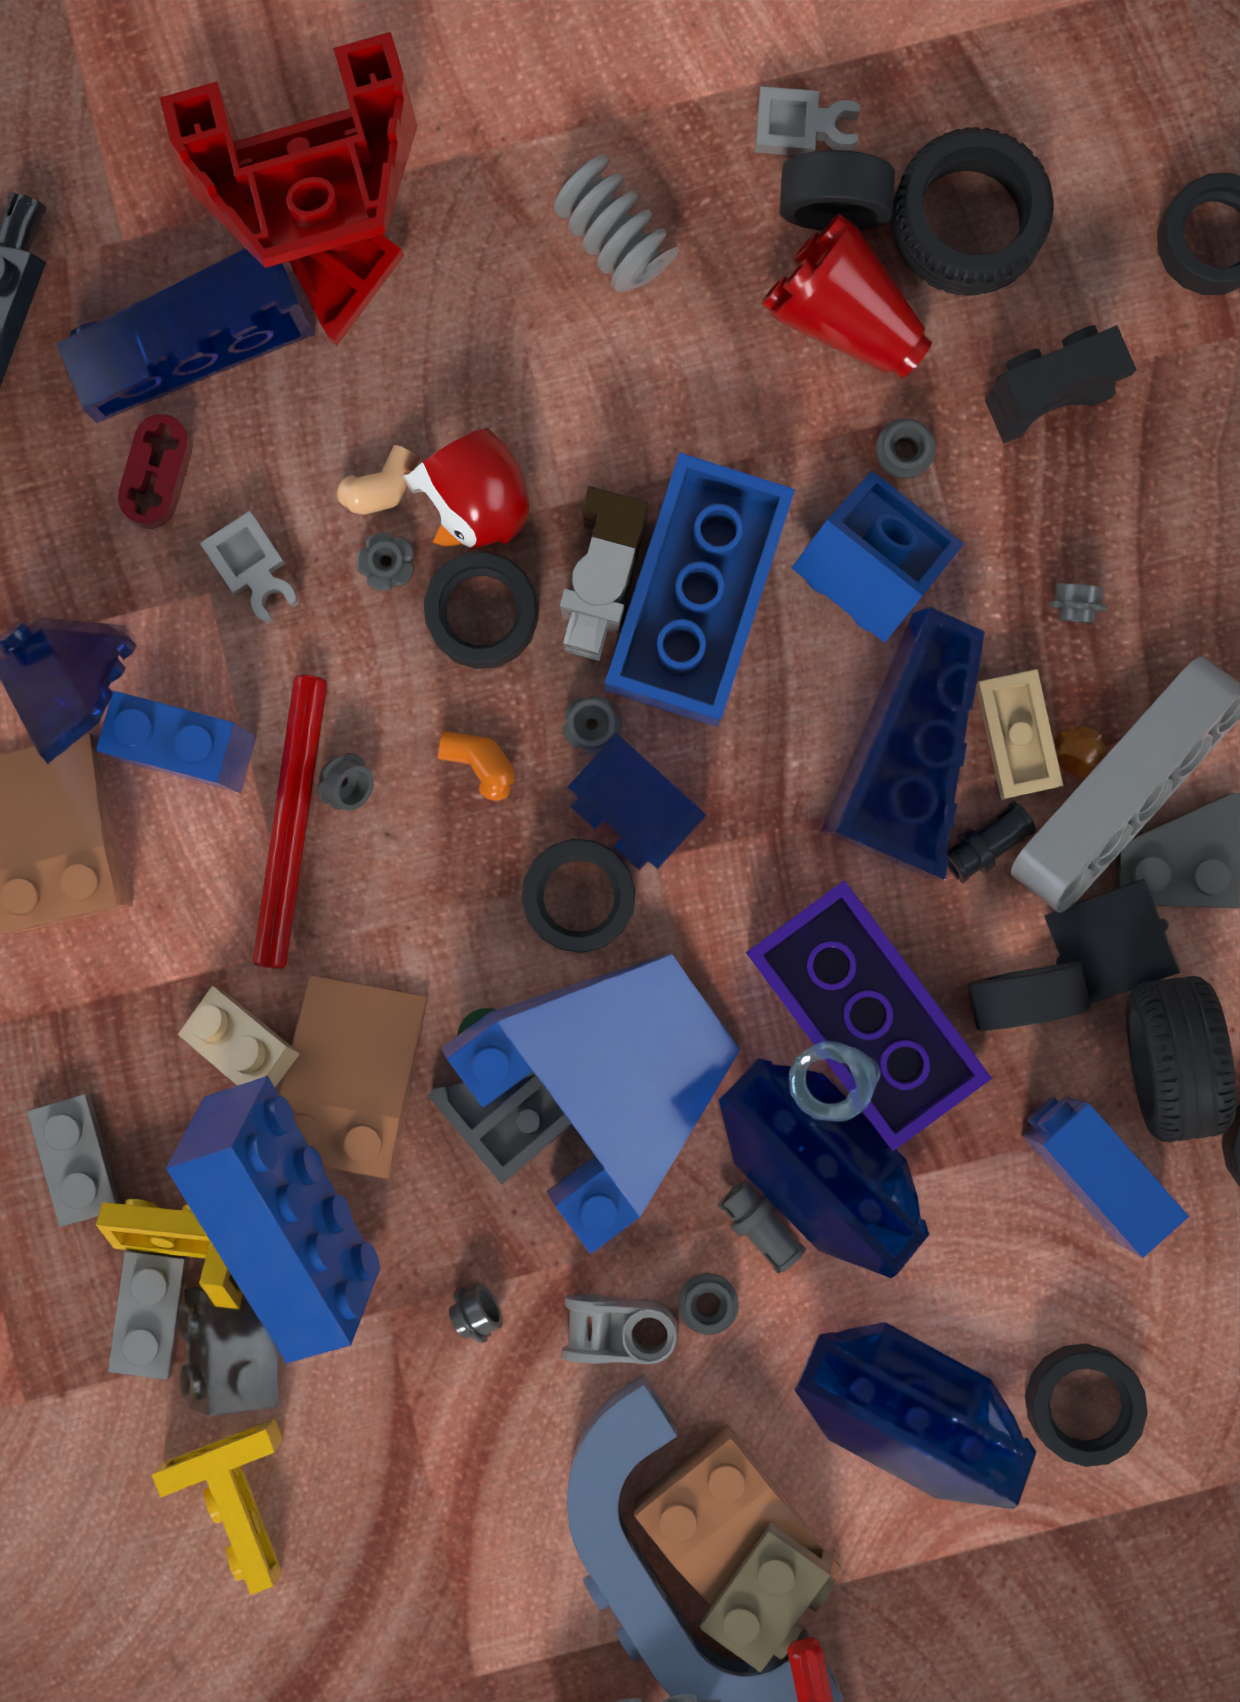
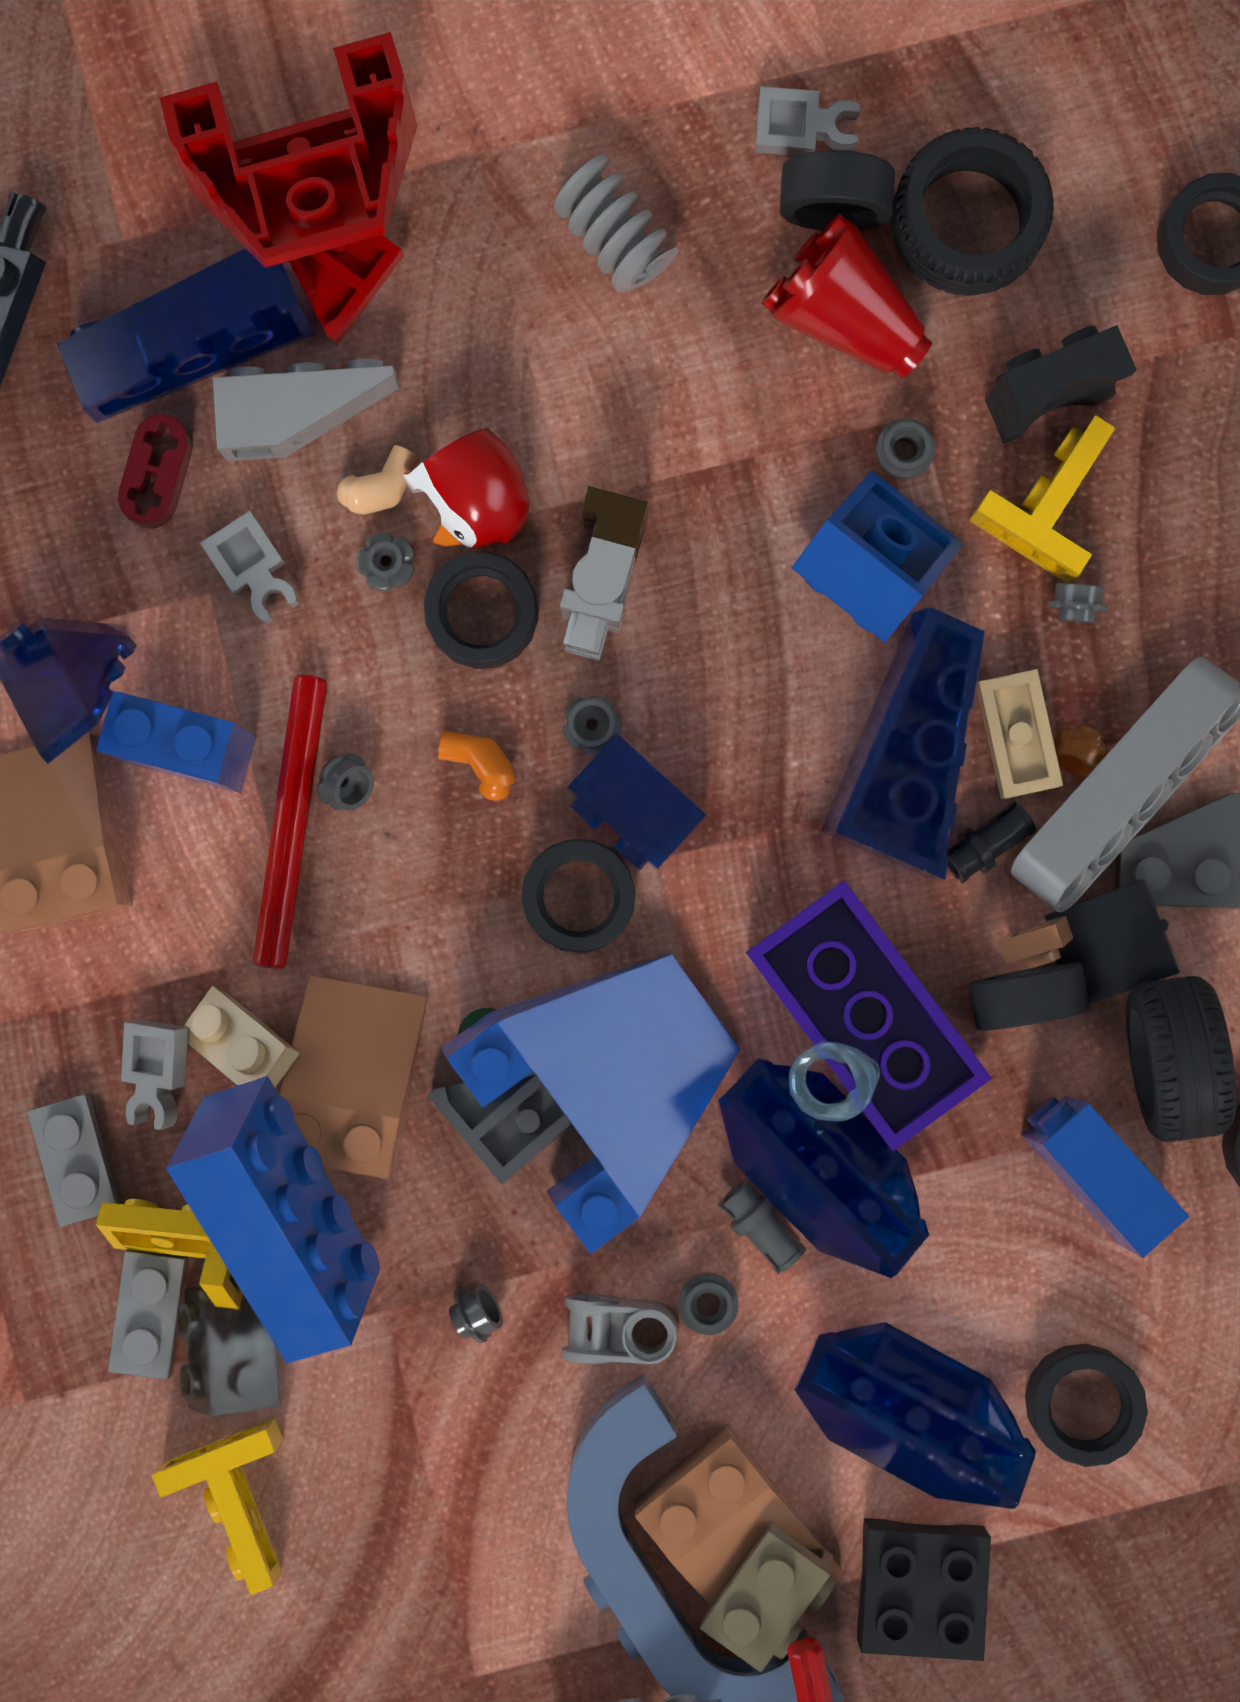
(156, 1062): none -> light grey plate
(283, 412): none -> light grey slope
(698, 589): blue brick -> none
(924, 1590): none -> black brick
(1033, 532): none -> yellow bracket
(1036, 943): none -> nougat plate

